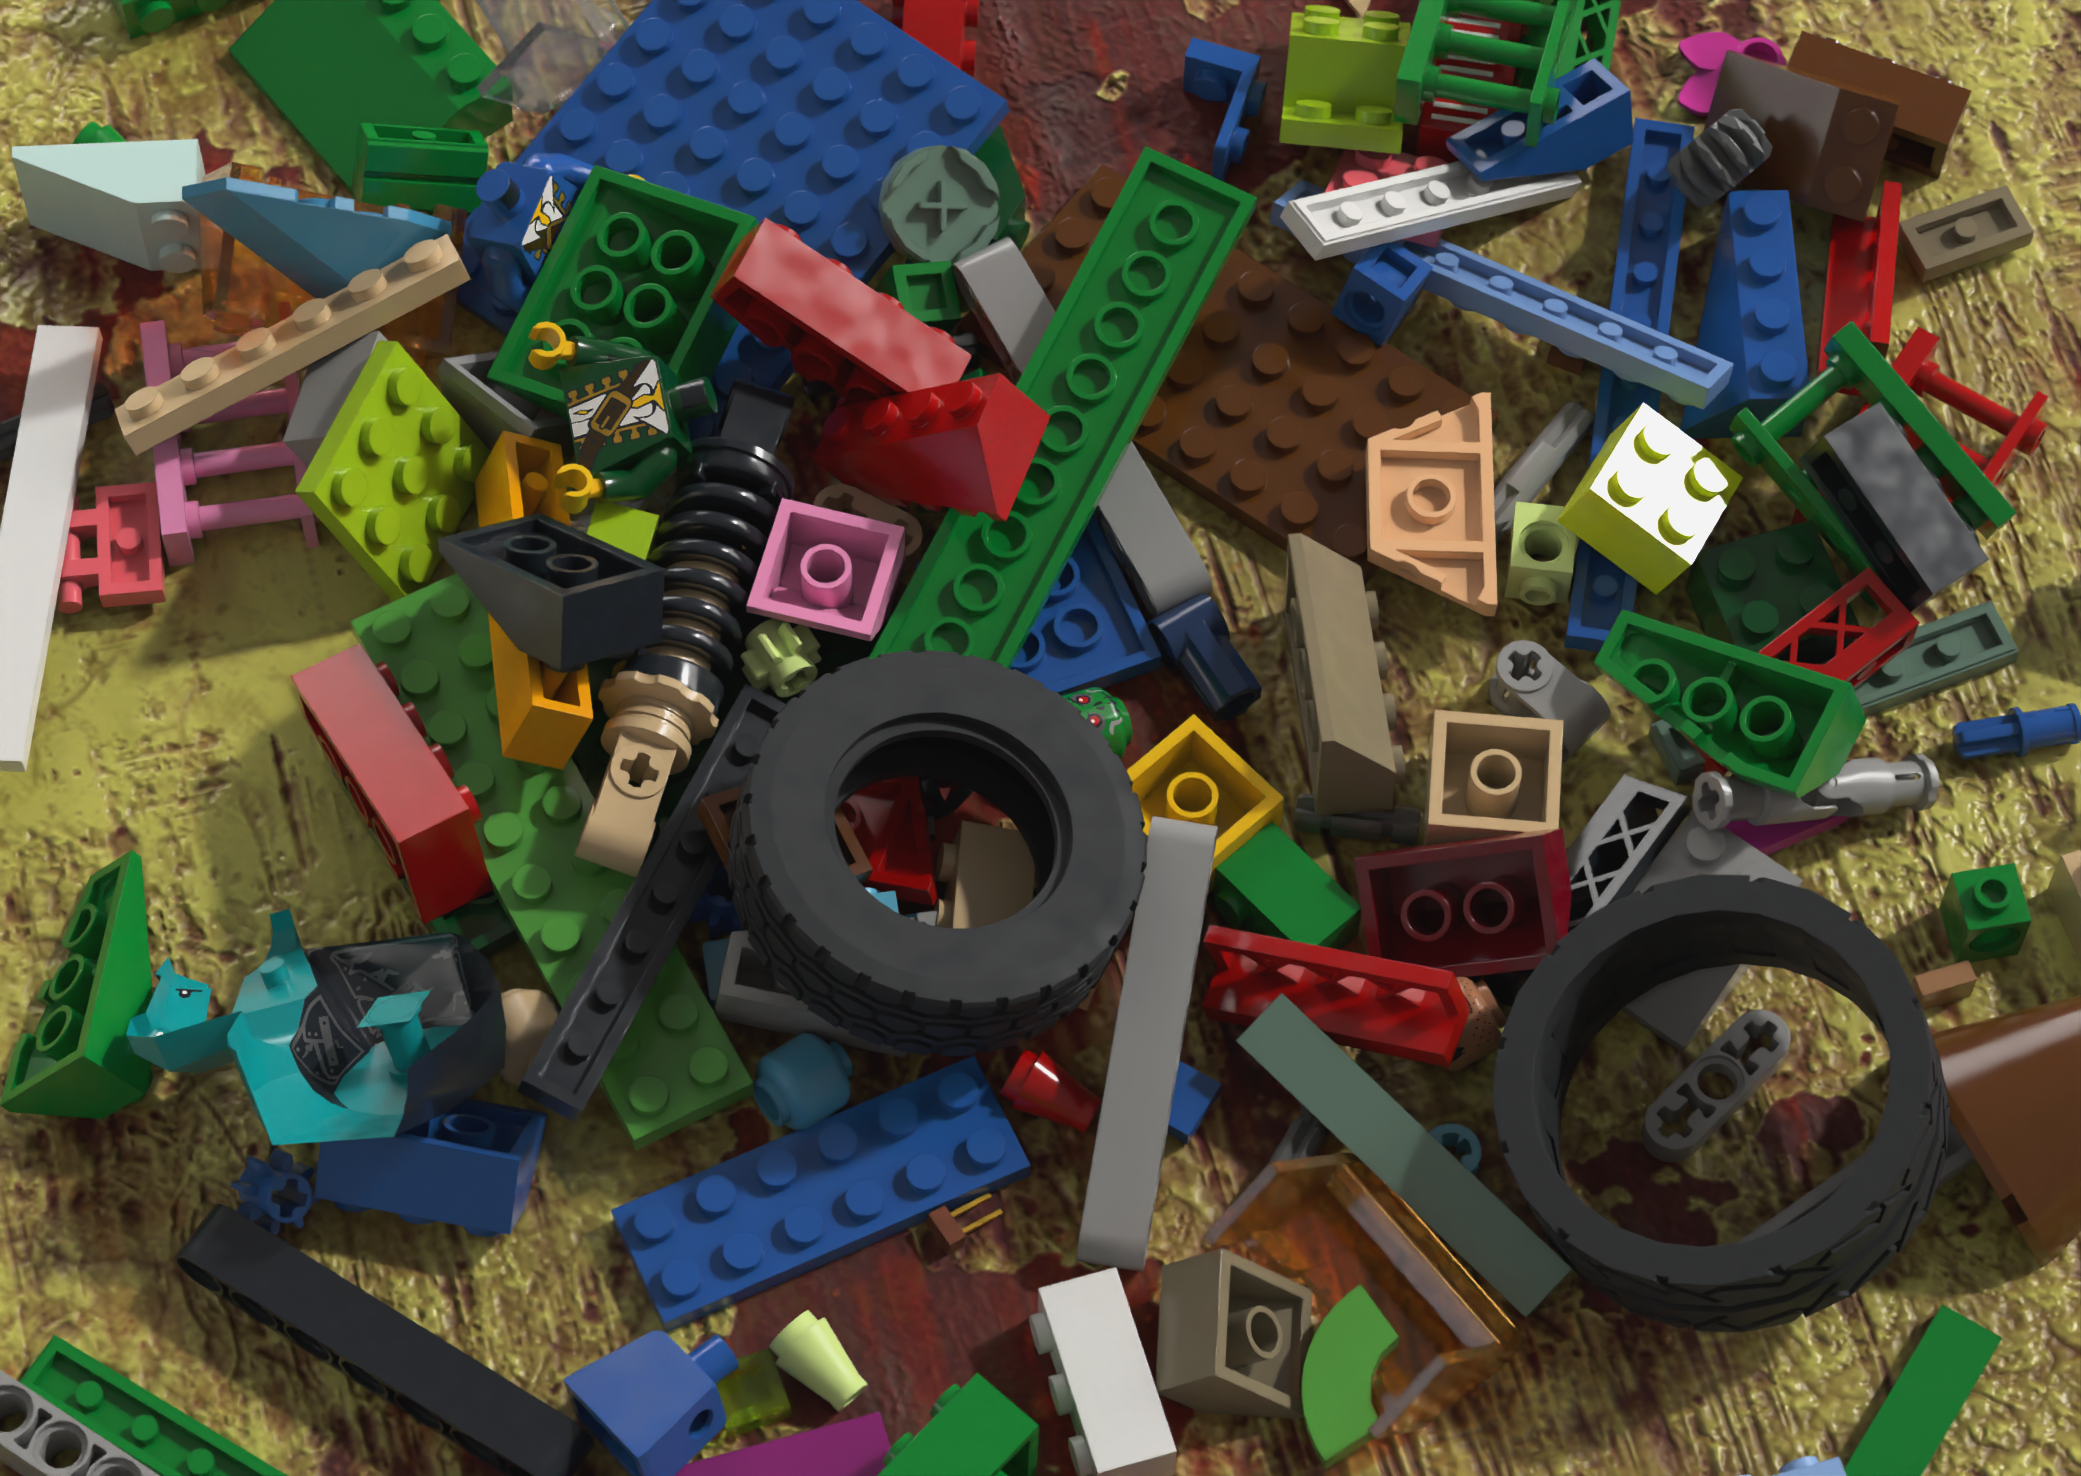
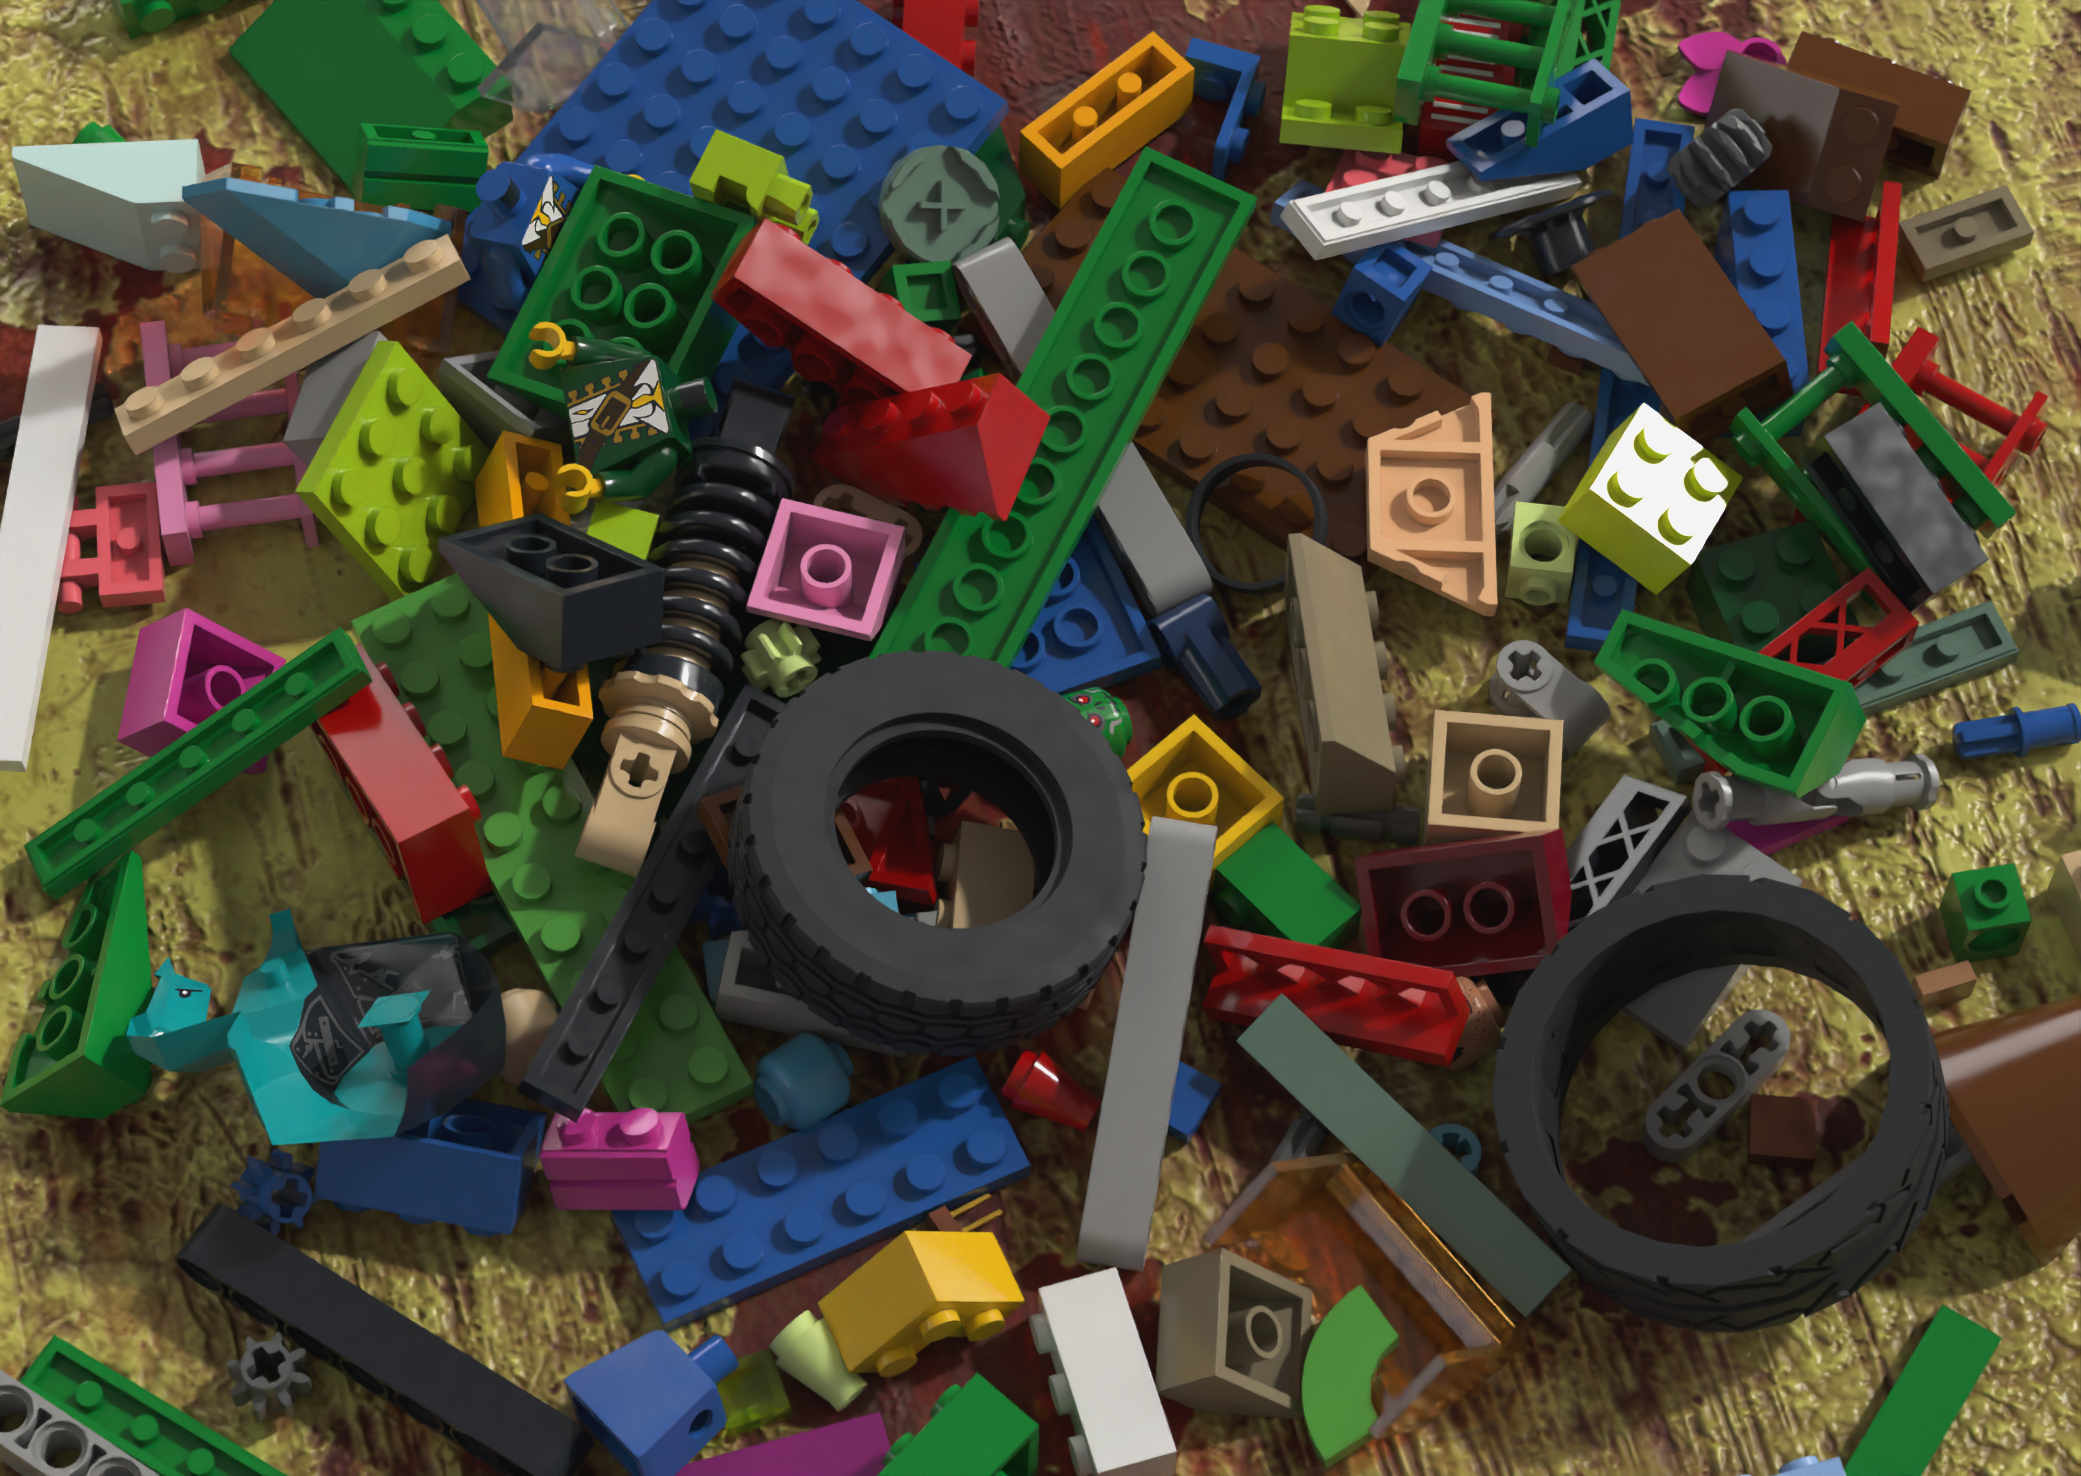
(184, 675): none -> dark pink slope
(197, 763): none -> green tile
(273, 1358): none -> dark grey gear
(620, 1161): none -> dark pink brick
(753, 183): none -> lime hips
(917, 1294): none -> yellow brick
(1106, 119): none -> light orange brick
(1218, 475): none -> black tyre
(1557, 234): none -> black wheel
(1684, 326): none -> reddish brown panel
(1781, 1131): none -> copper tile

